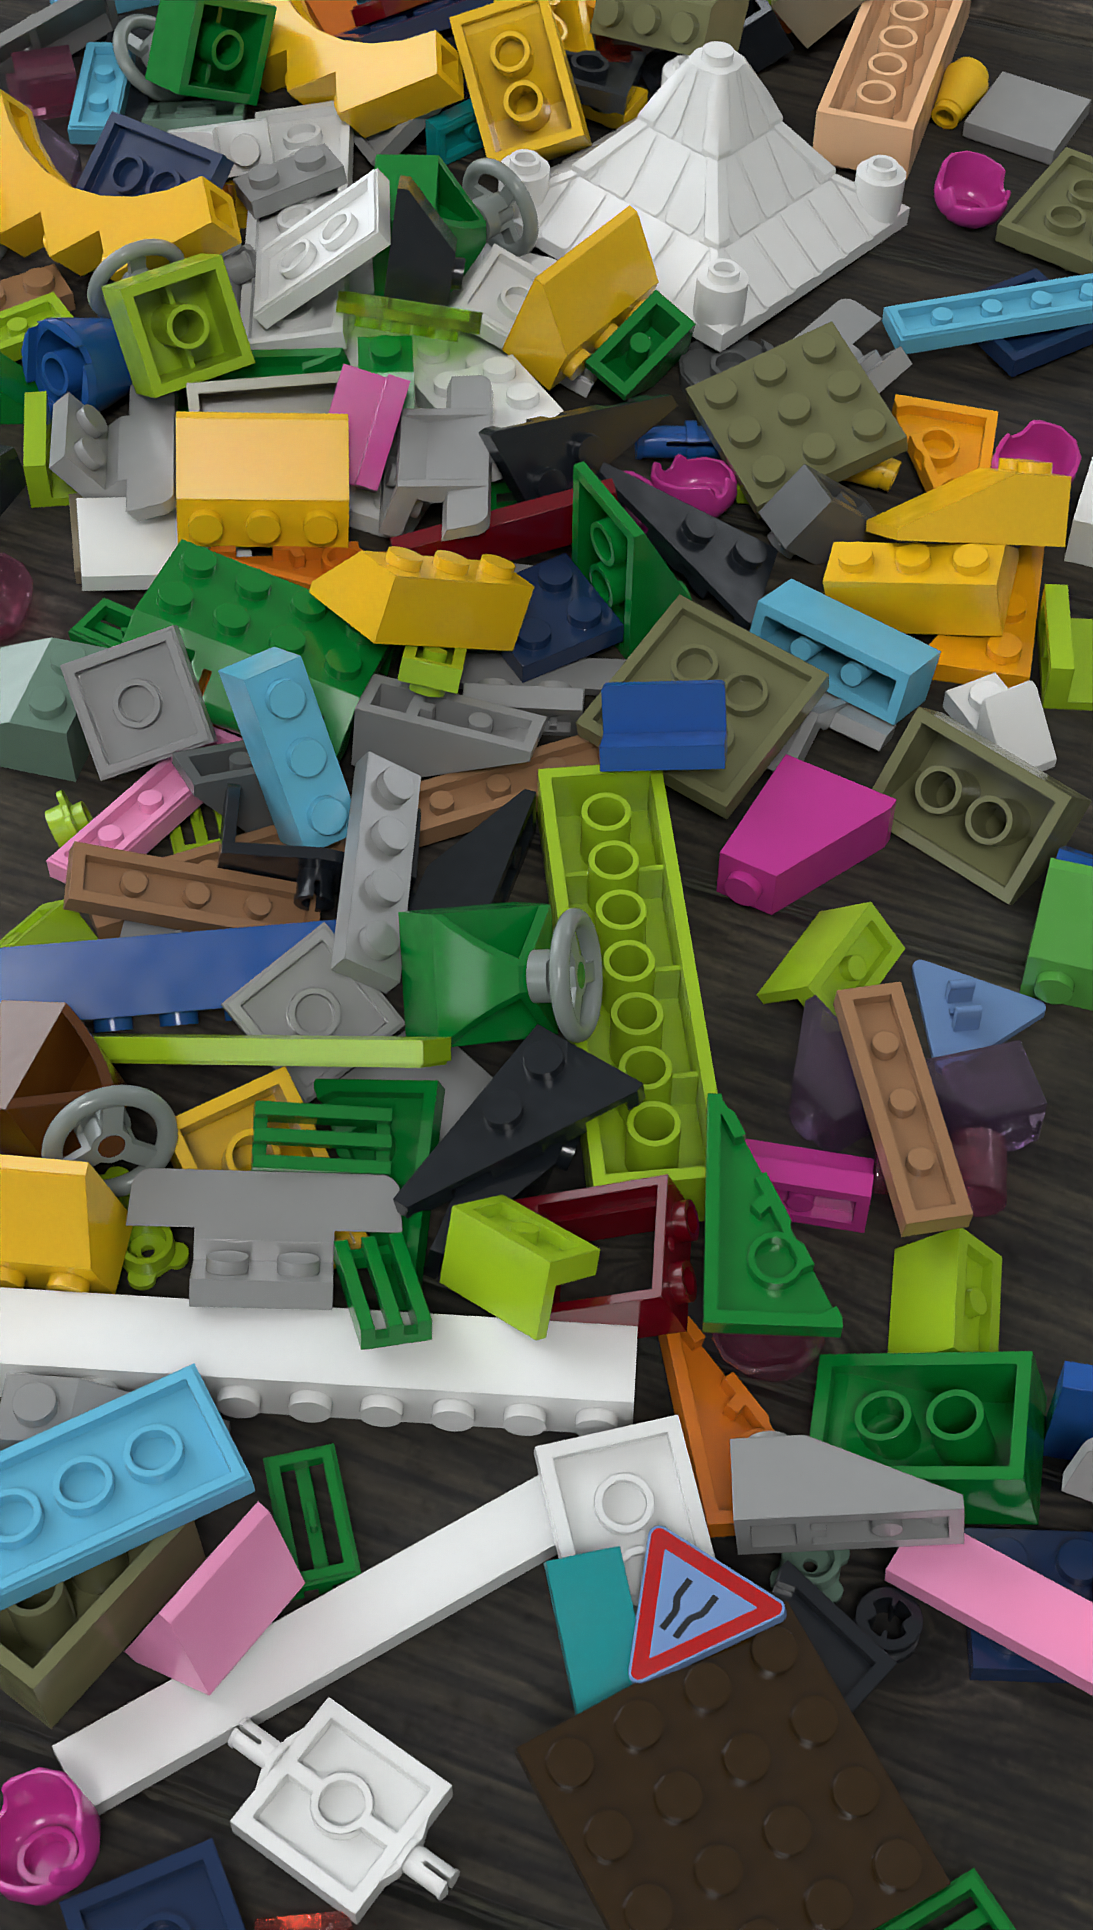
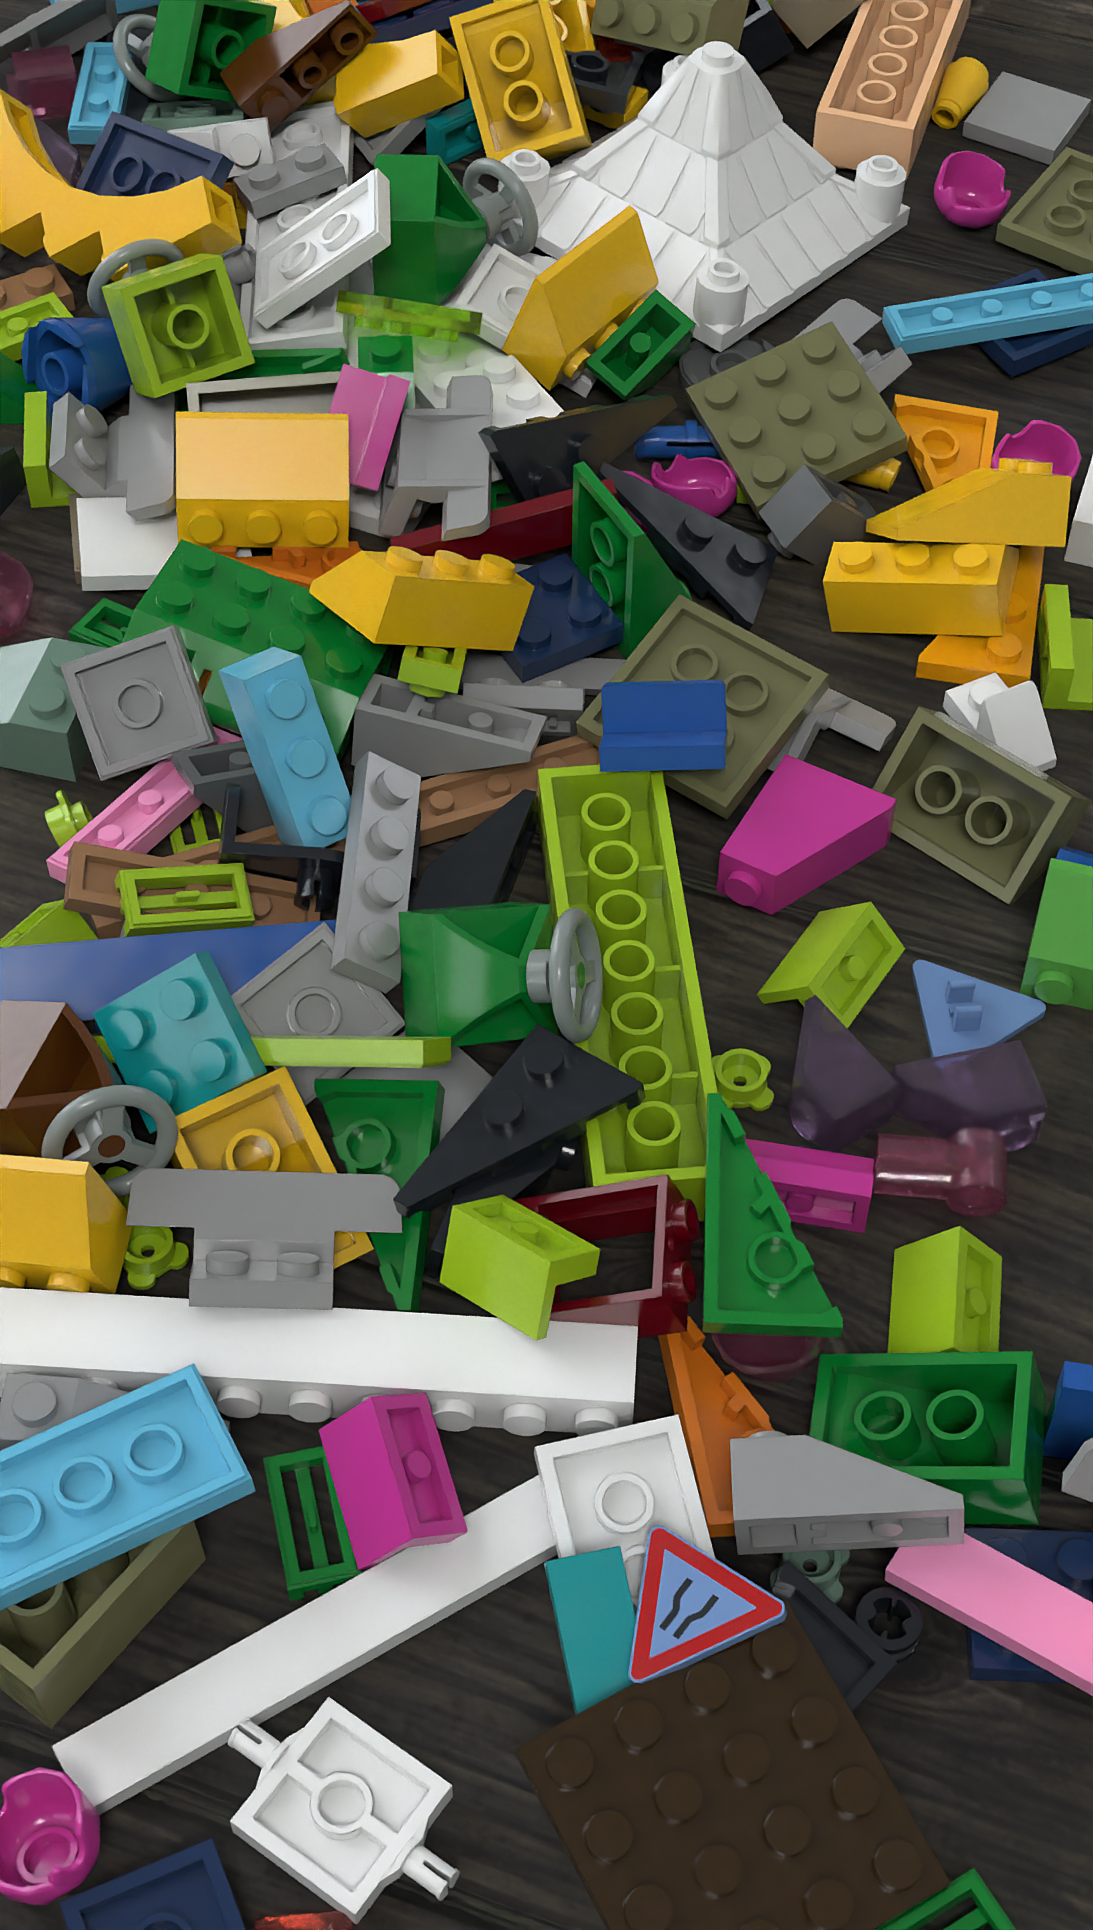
(180, 1037): none -> teal plate
(181, 876): none -> lime tile
(222, 1606): bright pink slope -> none
(295, 61): none -> reddish brown slope
(321, 1114): green tile -> none
(375, 1259): green tile -> none
(391, 1477): none -> dark pink panel
(421, 251): black slope -> none
(745, 1067): none -> lime plate
(864, 658): medium azure brick -> none
(902, 1110): medium nougat plate -> none

